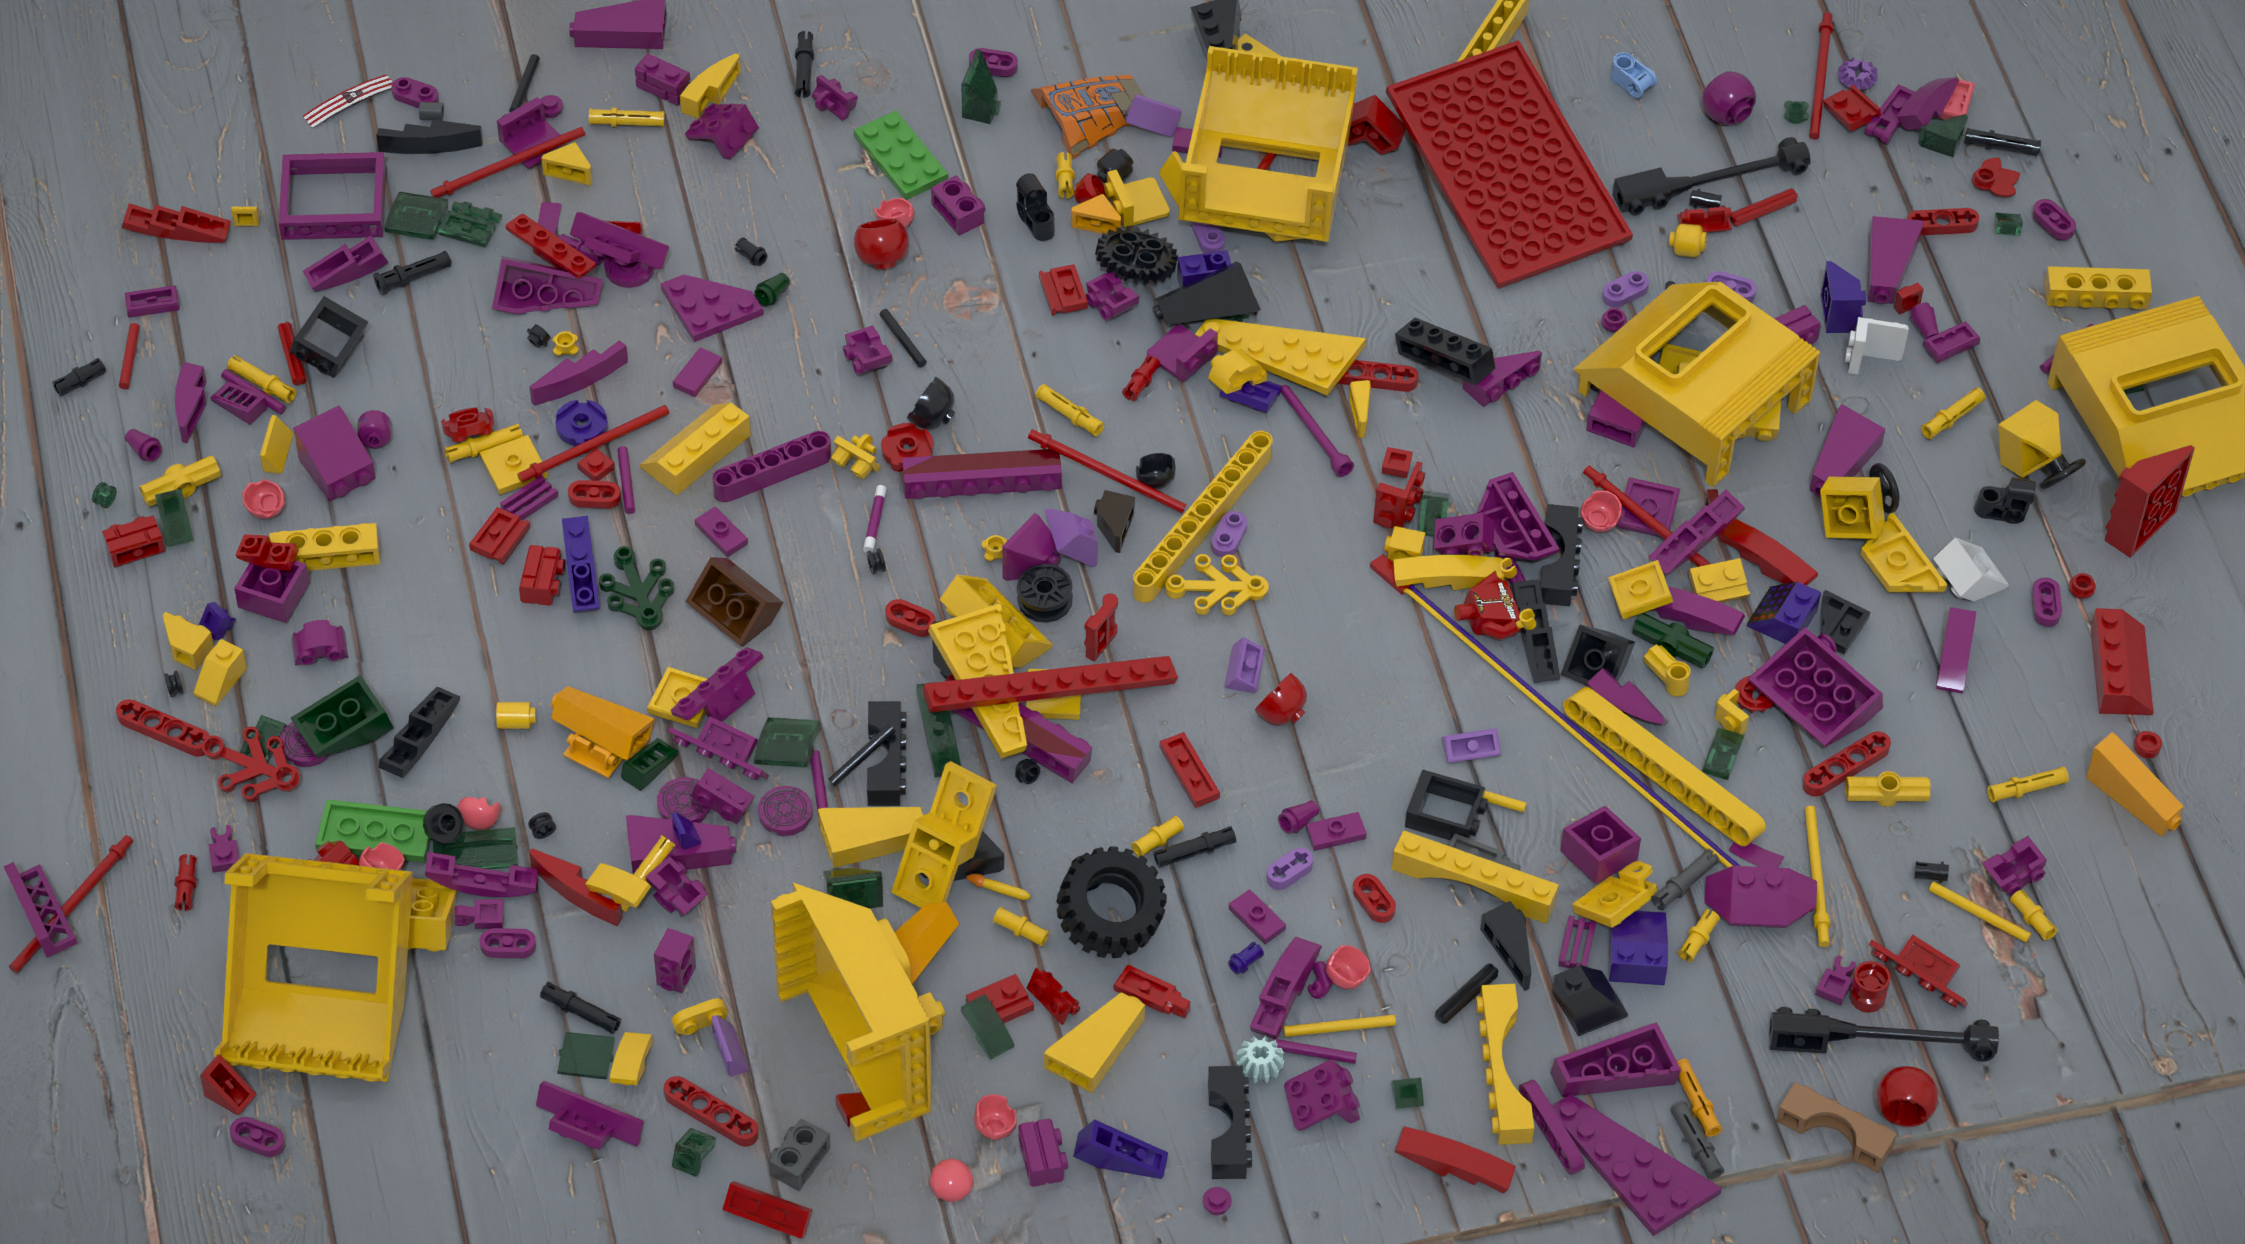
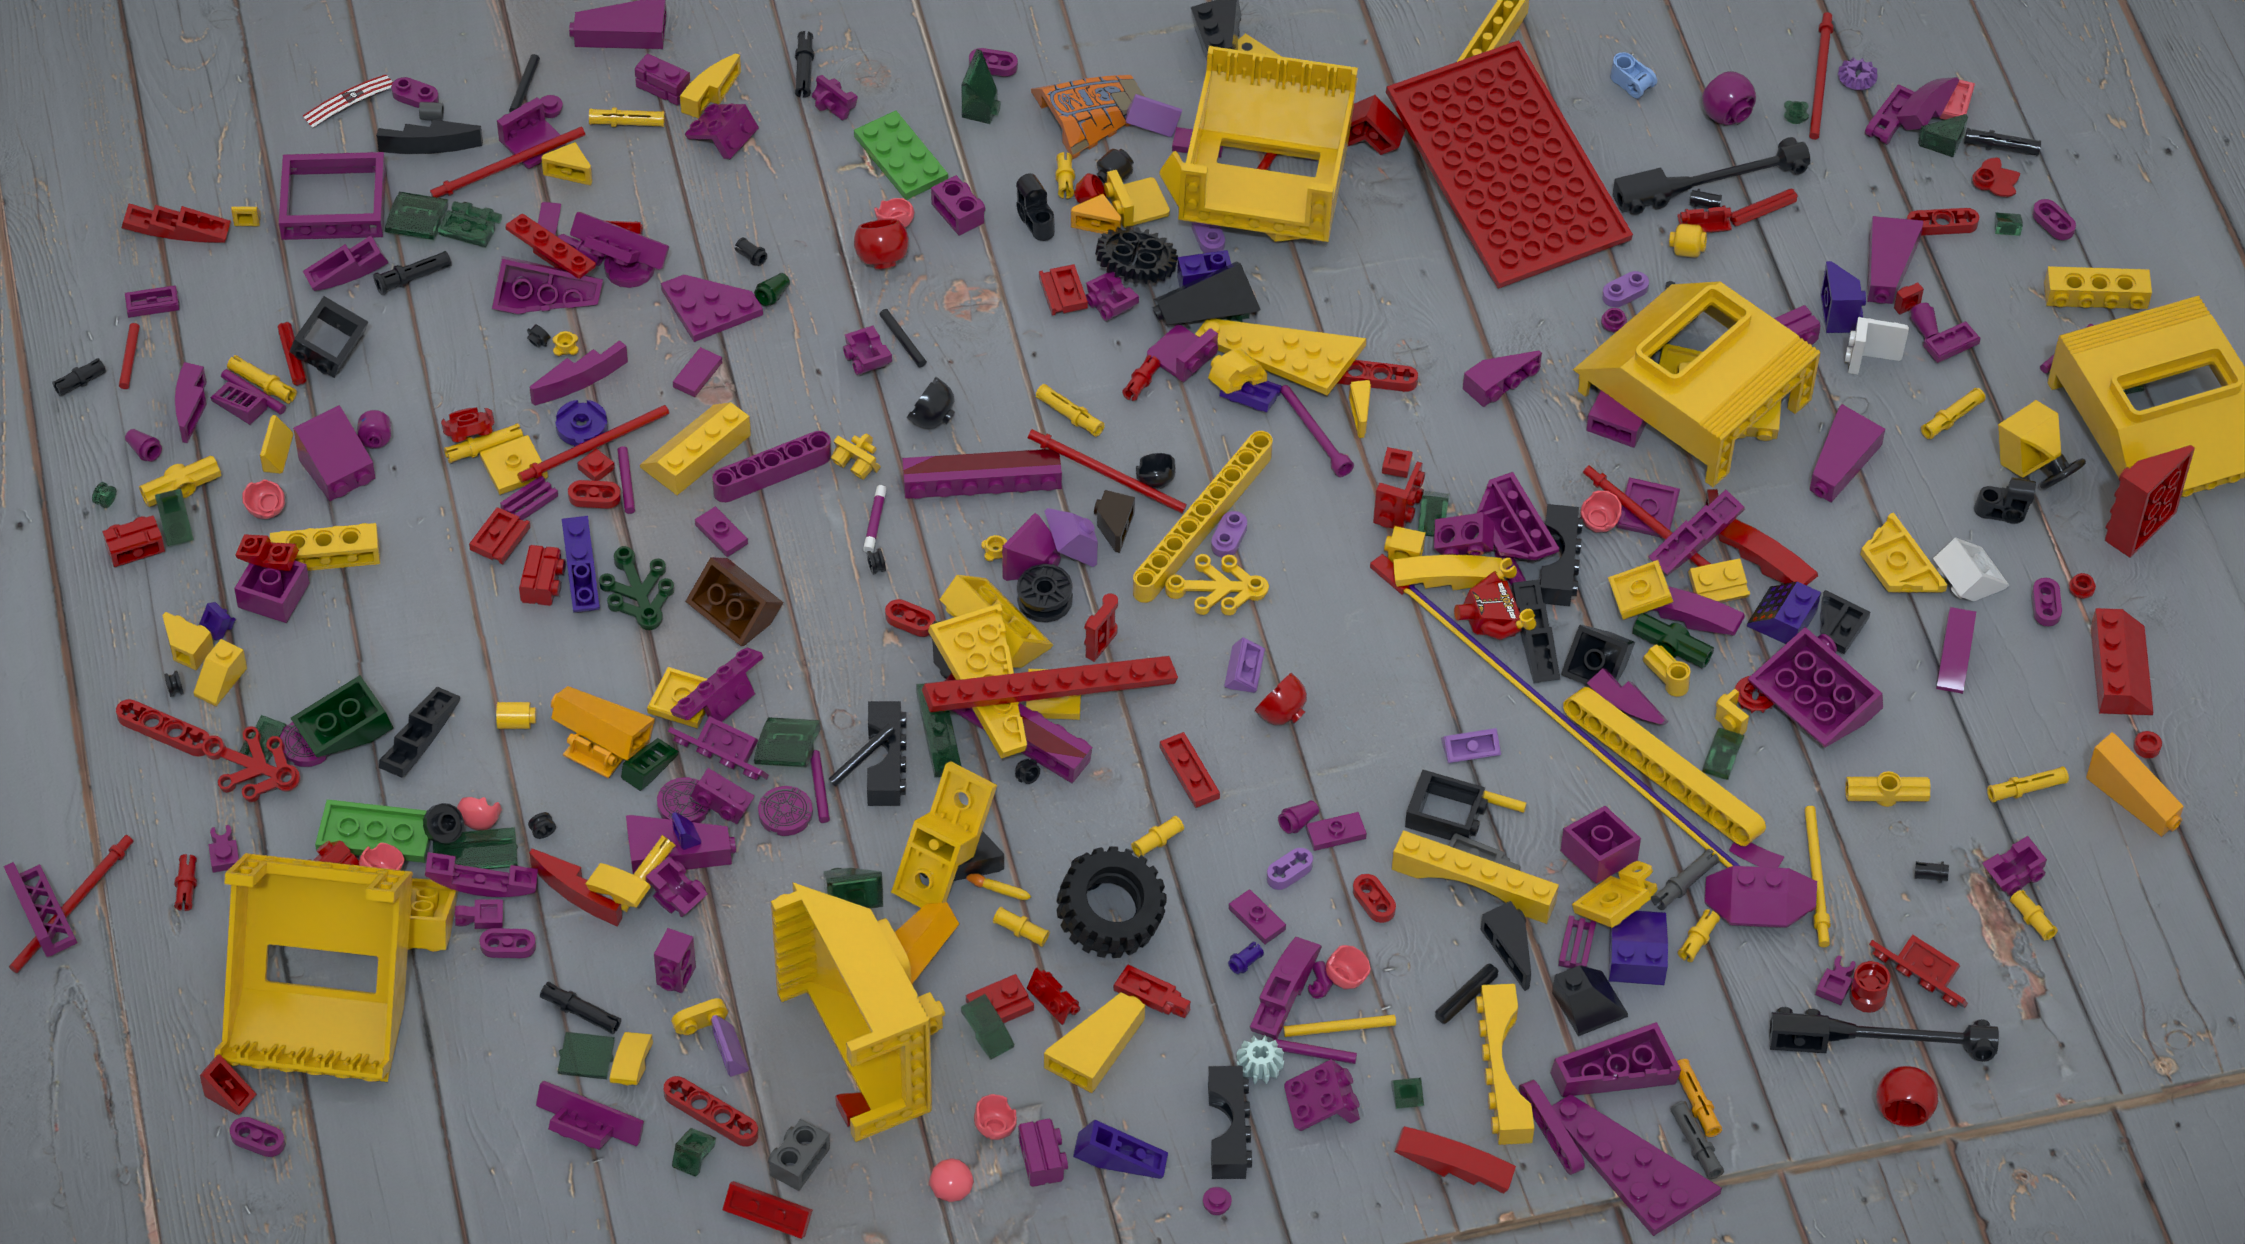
(317, 641): magenta cylinder -> none
(865, 831): yellow slope -> none
(902, 434): red plate -> none
(1205, 843): black pin -> none
(1445, 351): black brick -> none
(1741, 285): medium lavender plate -> none
(1807, 1110): medium nougat arch -> none
(1844, 761): red beam -> none
(1852, 108): red plate -> none
(1857, 504): yellow piece -> none
(1980, 912): yellow bar -> none

